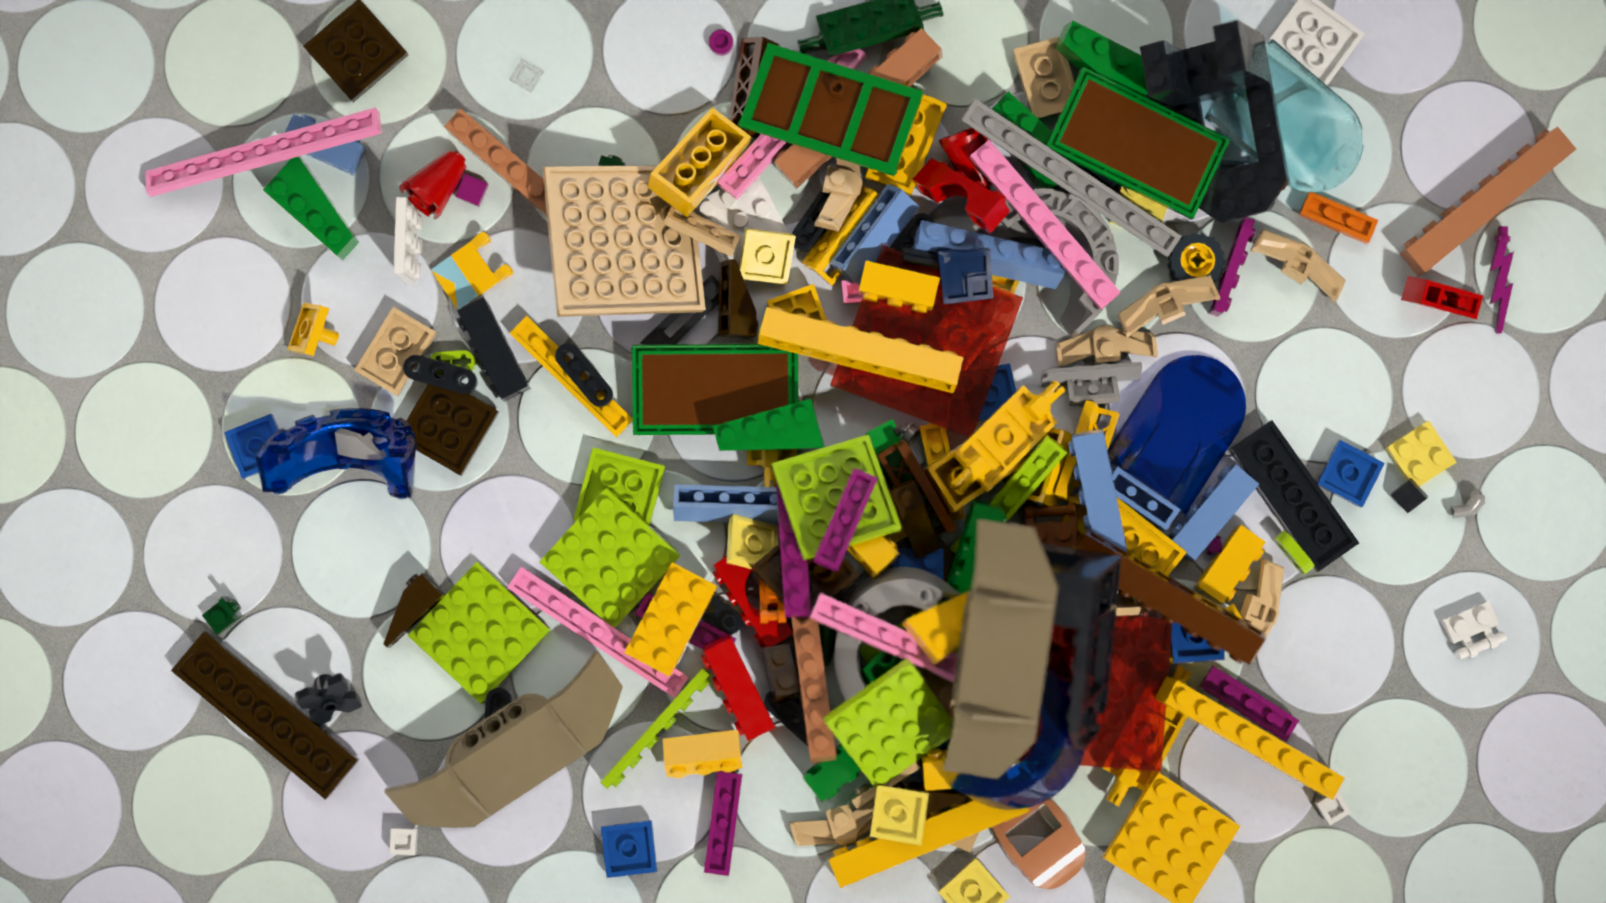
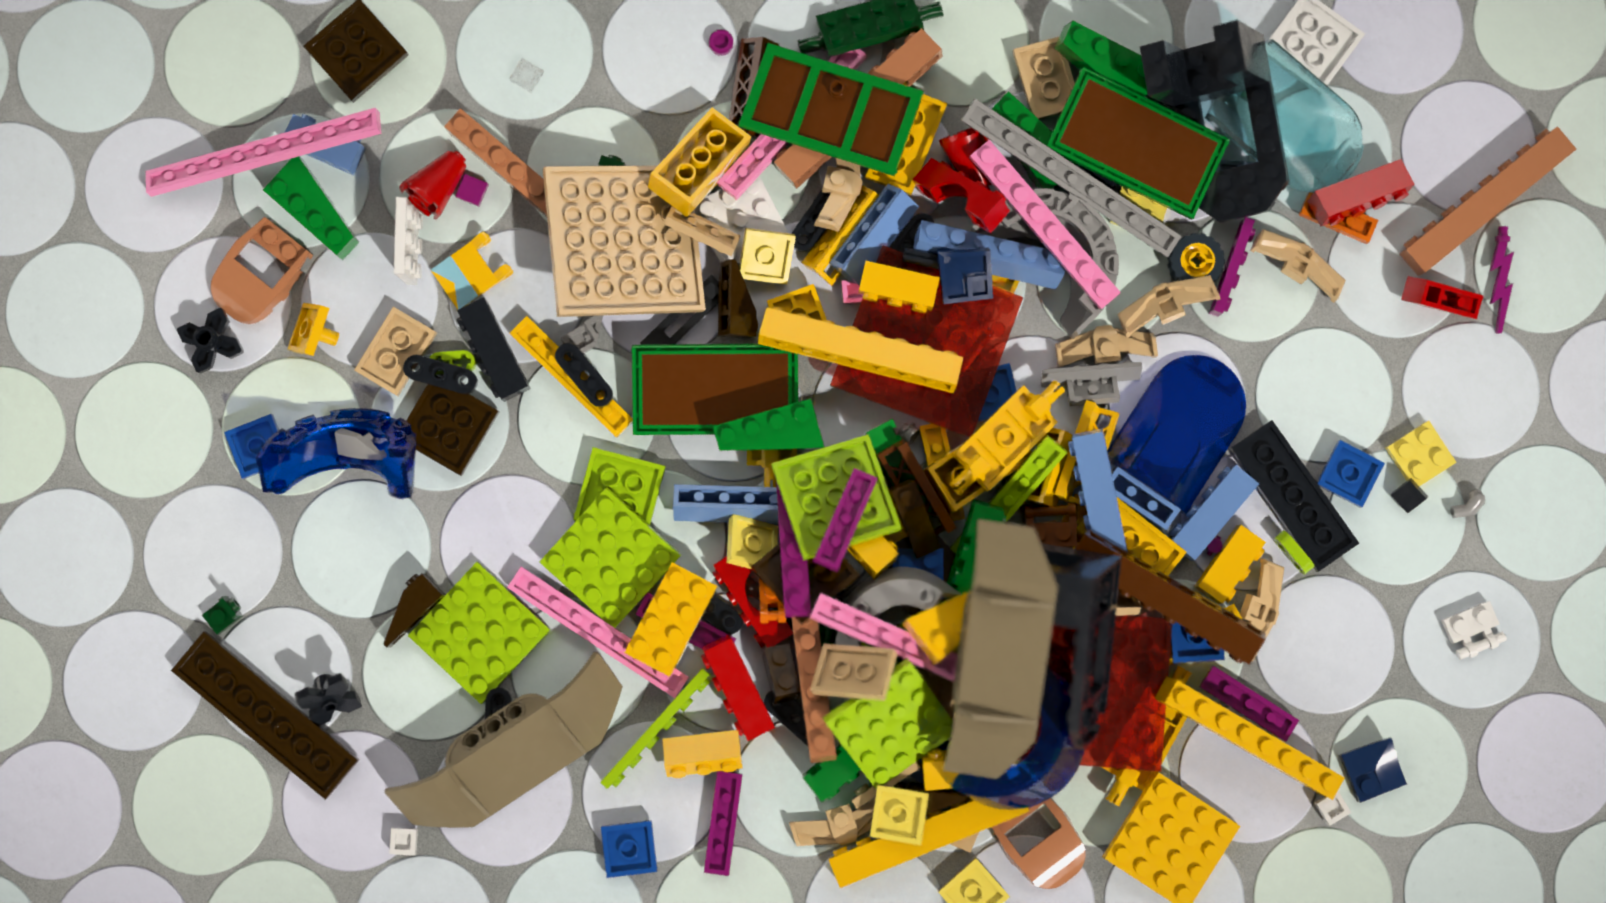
(214, 328): none -> black plant
(242, 292): none -> nougat slope
(584, 336): none -> light grey slope
(854, 671): none -> tan plate
(1361, 193): none -> brick
(1373, 769): none -> dark blue plate

